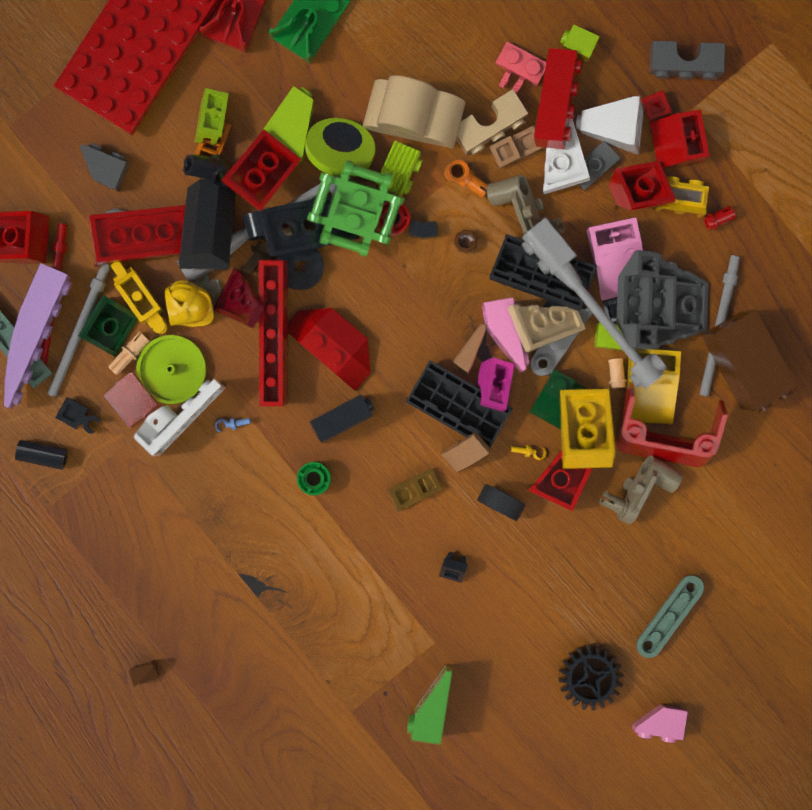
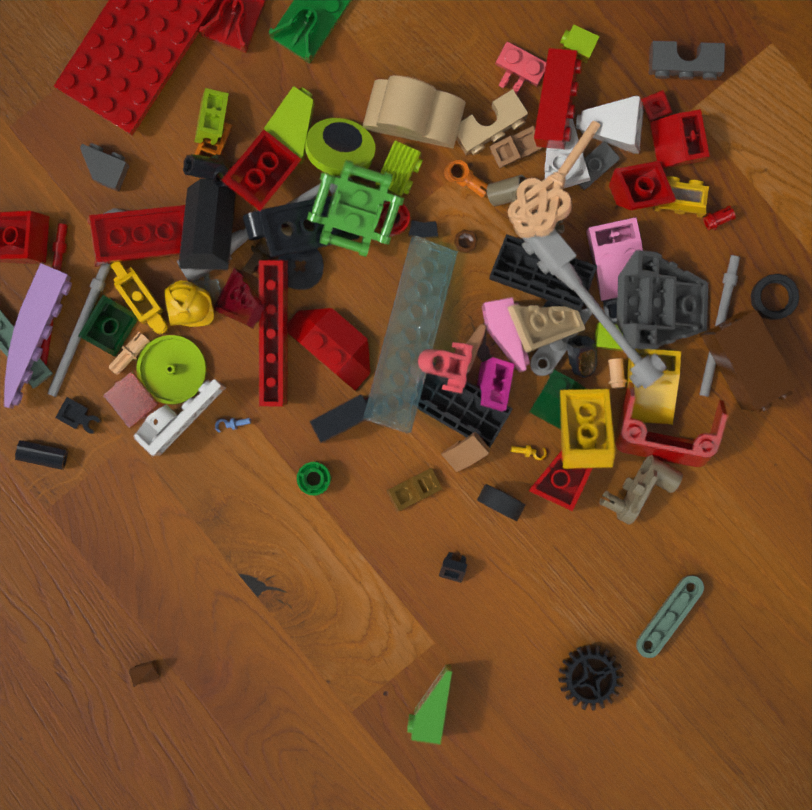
(409, 333): none -> clear light blue plate
(448, 365): none -> coral pin
(535, 196): none -> light nougat piece
(582, 355): none -> black rock
(664, 722): bright pink slope -> none
(791, 288): none -> black tyre

